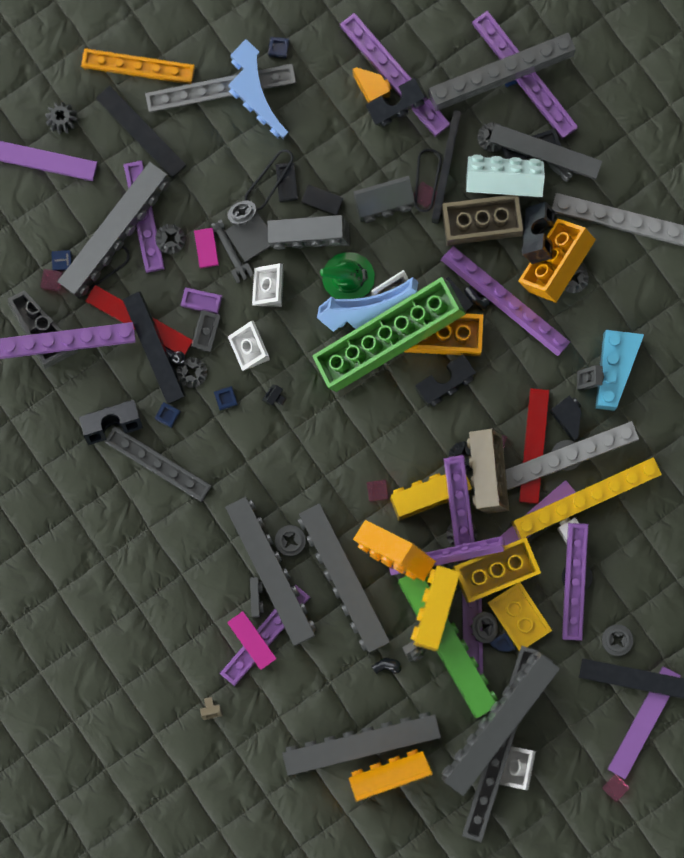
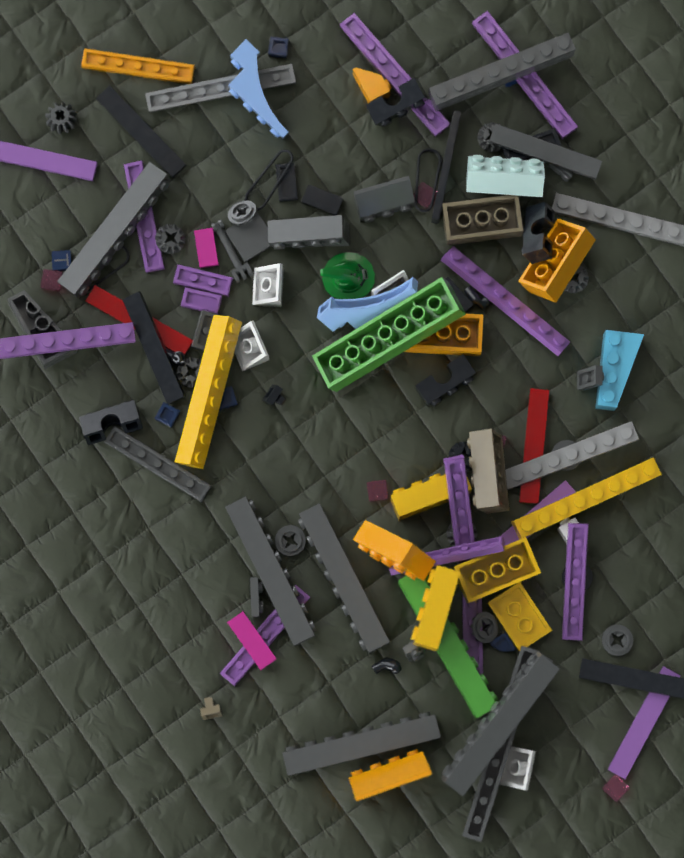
(203, 280): none -> medium lavender tile
(208, 391): none -> yellow brick
(568, 416): black slope -> none

